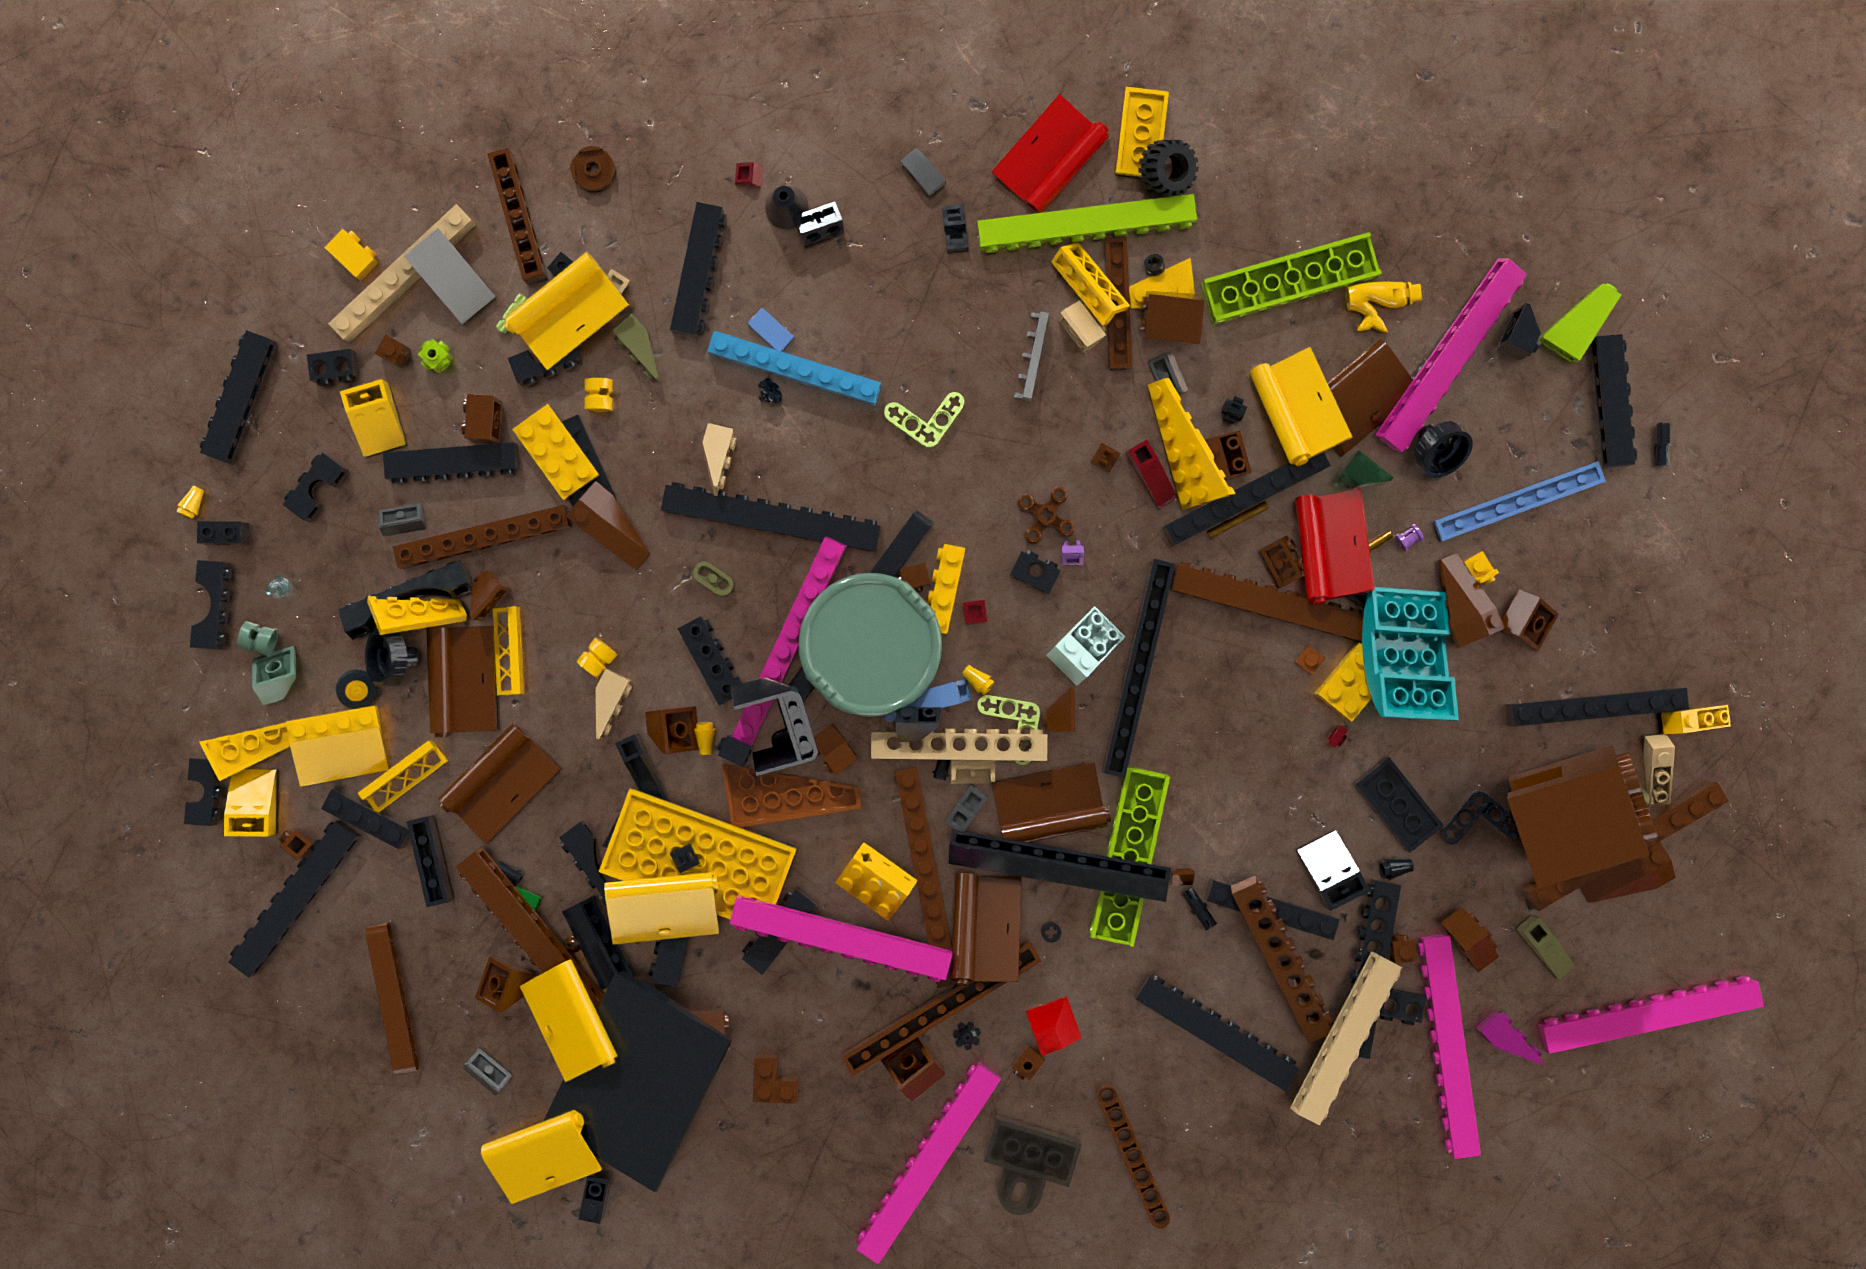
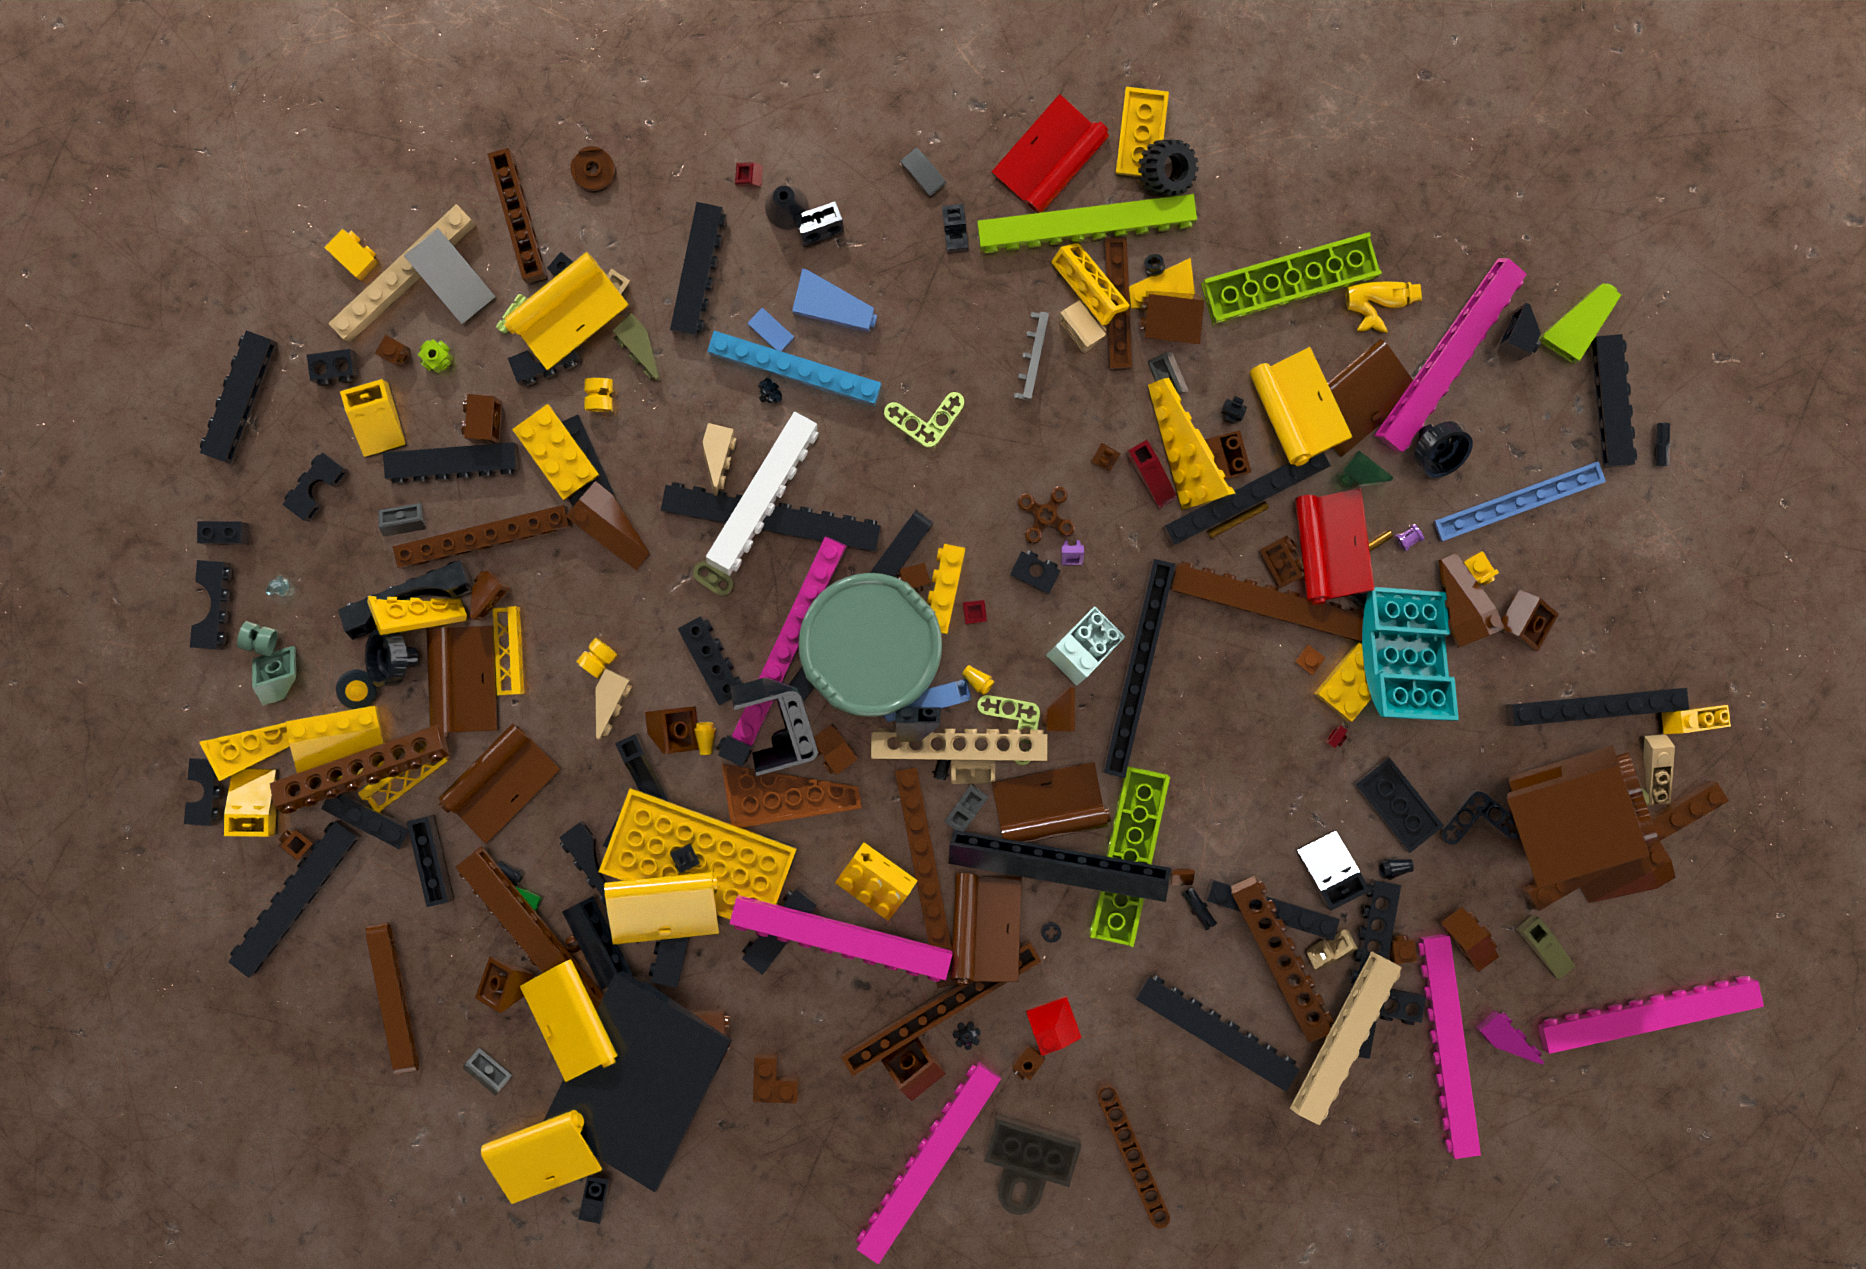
(190, 503): yellow cone -> none
(284, 790): none -> reddish brown brick
(762, 493): none -> white brick
(830, 304): none -> medium blue slope
(1330, 951): none -> tan slope

